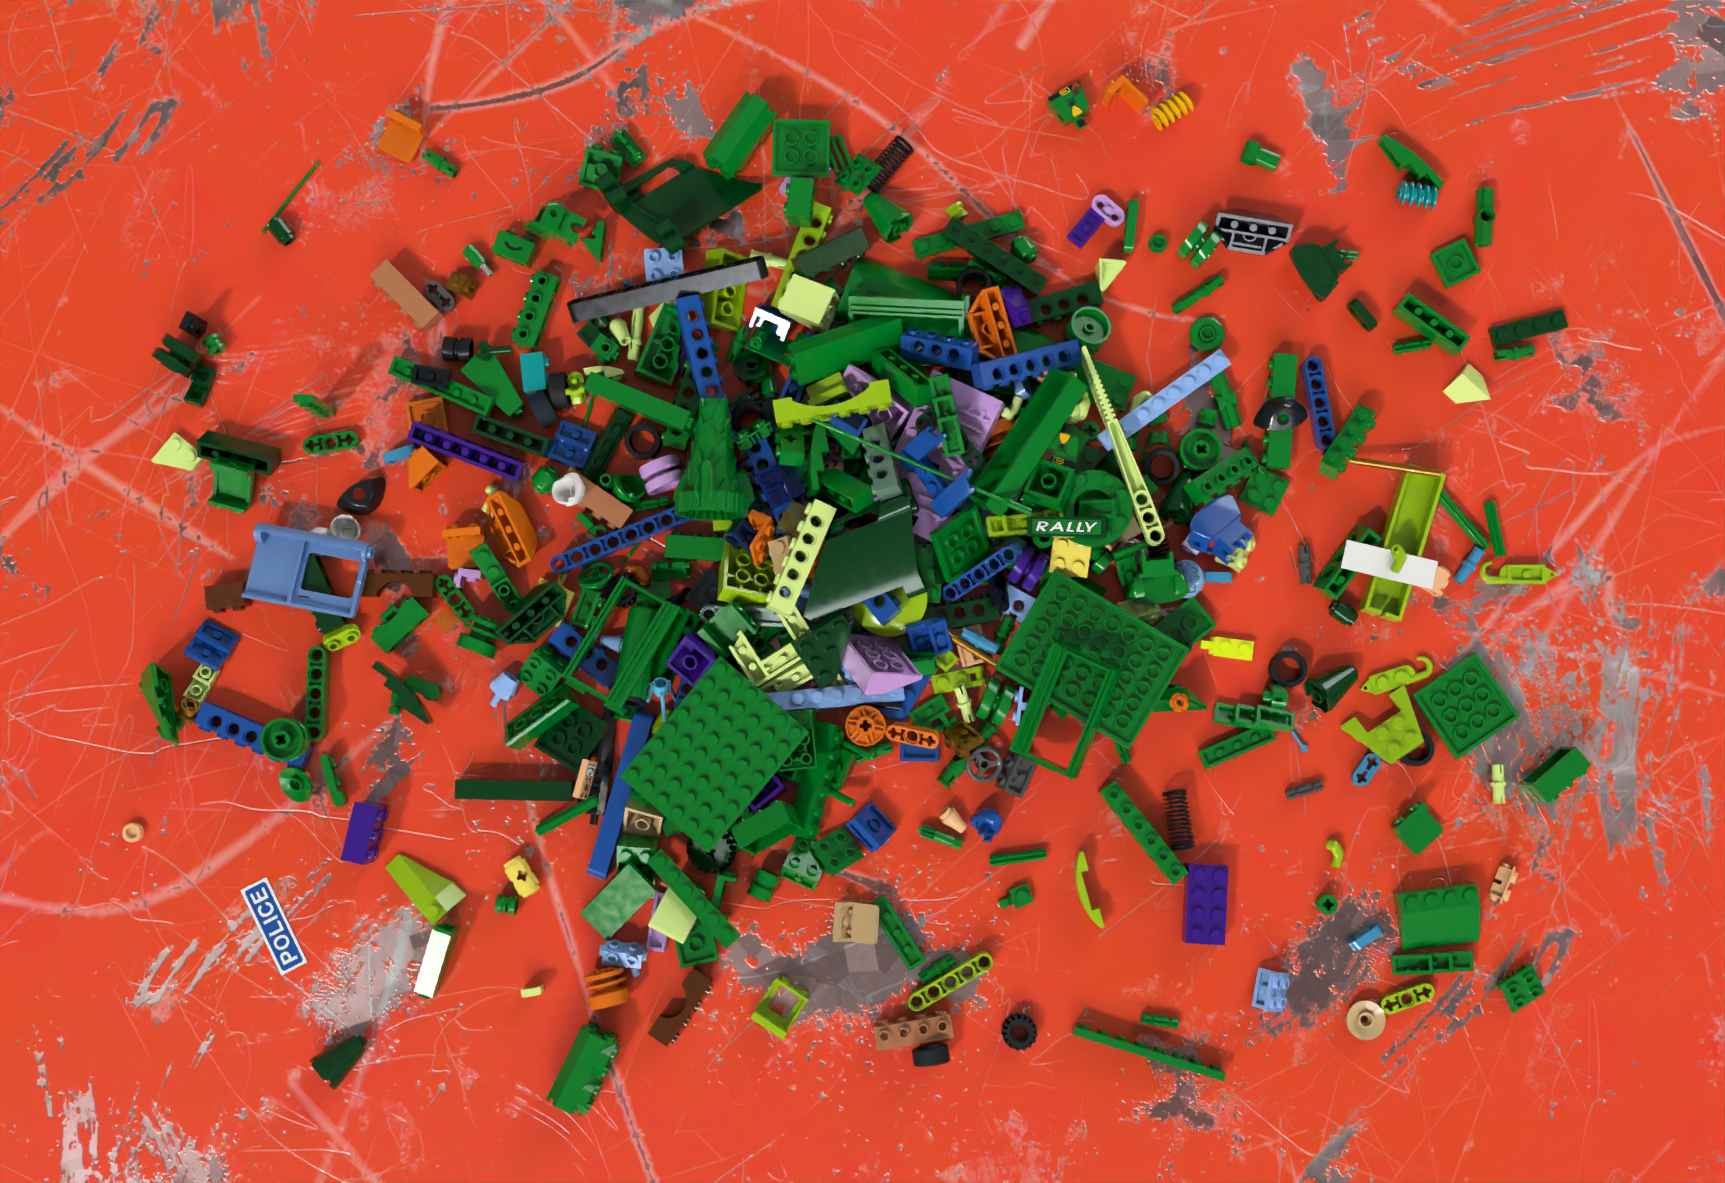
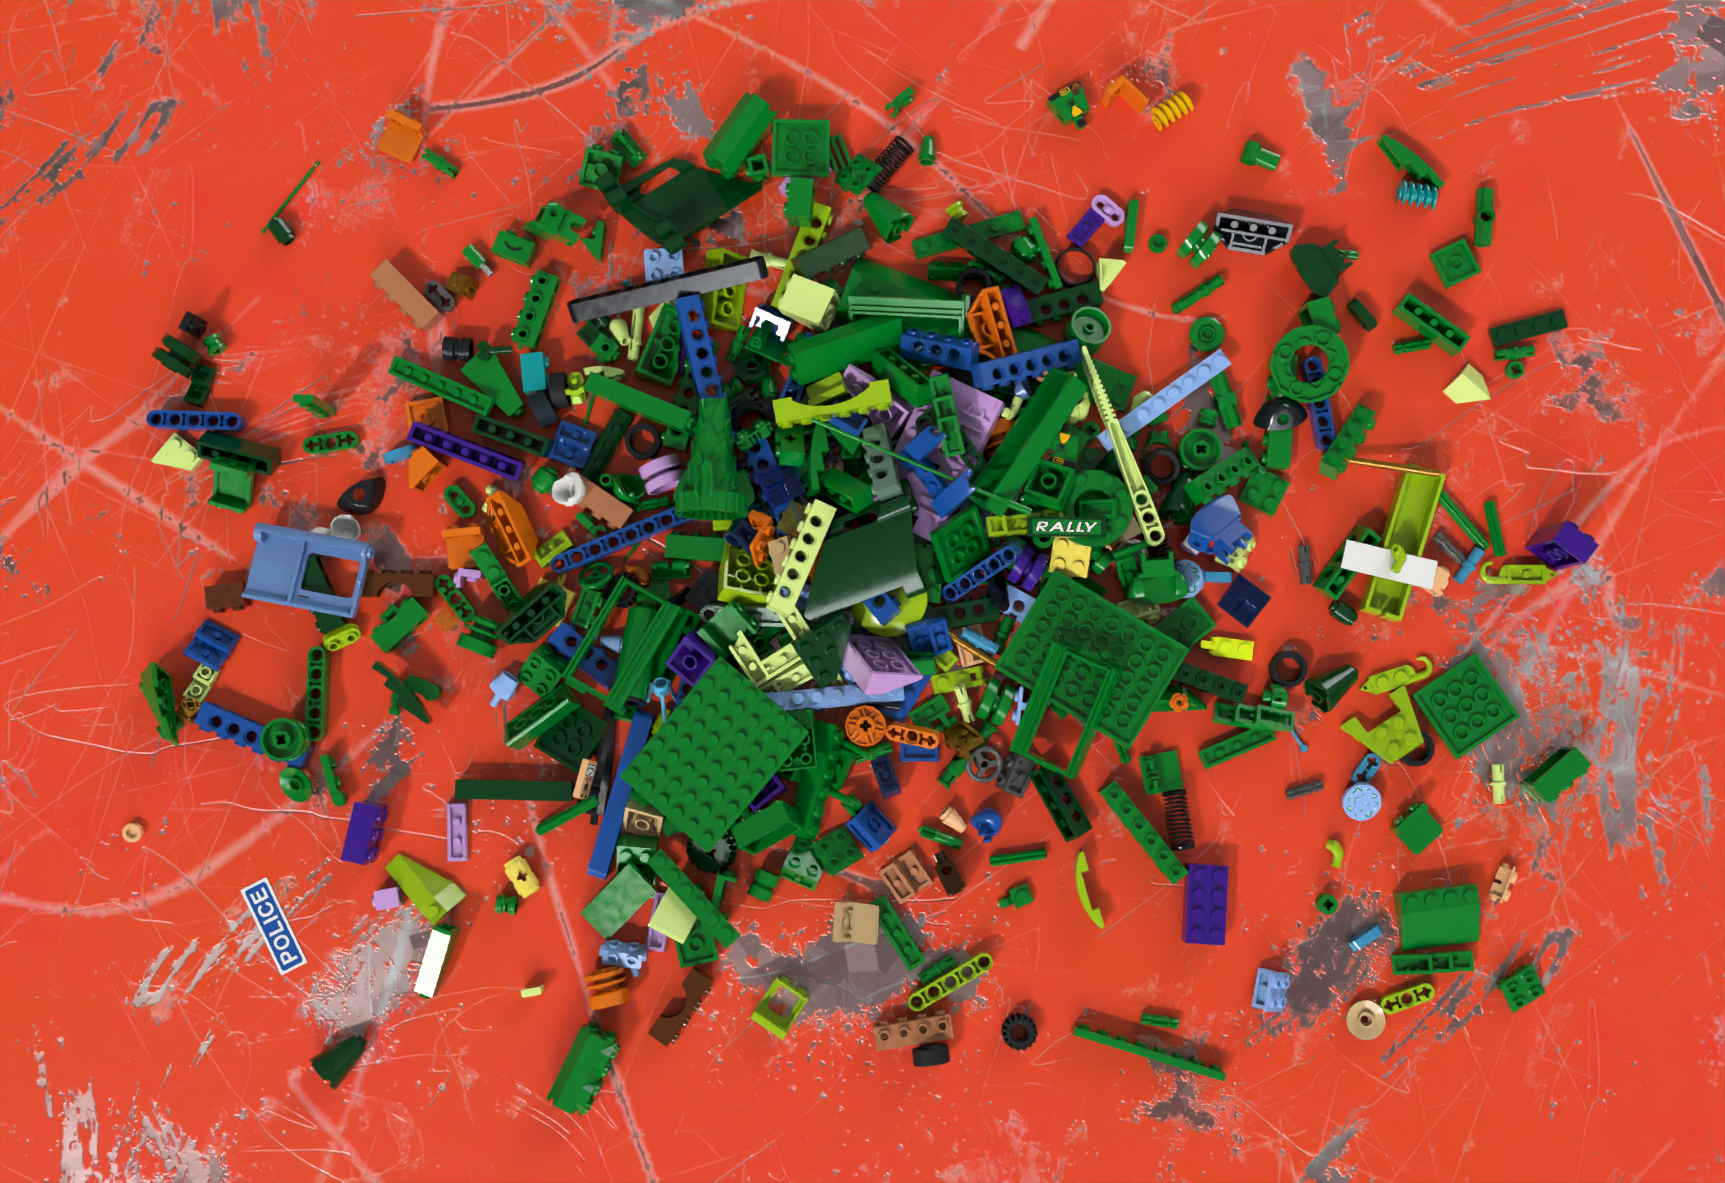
(187, 421): none -> blue beam
(387, 898): none -> lavender brick
(431, 376): black plate -> none
(457, 832): none -> lavender tile
(459, 503): none -> green plate
(556, 545): none -> lime hinge
(732, 388): none -> green wheel
(757, 162): none -> green brick
(852, 810): none -> green wheel
(886, 777): none -> dark blue plate
(903, 99): none -> green plate
(906, 876): none -> nougat slope
(927, 151): none -> green cone
(952, 883): none -> dark brown torso
(1046, 263): none -> green plate
(1060, 803): none -> dark green brick
(1067, 284): none -> black tyre
(1161, 772): none -> green hinge
(1210, 683): none -> dark green brick
(1243, 600): none -> clear blue plate
(1320, 313): none -> green brick
(1331, 381): none -> green plate
(1361, 801): none -> light blue tile
(1448, 547): none -> dark grey axle
(1519, 367): none -> green bush
(1562, 545): none -> dark purple brick

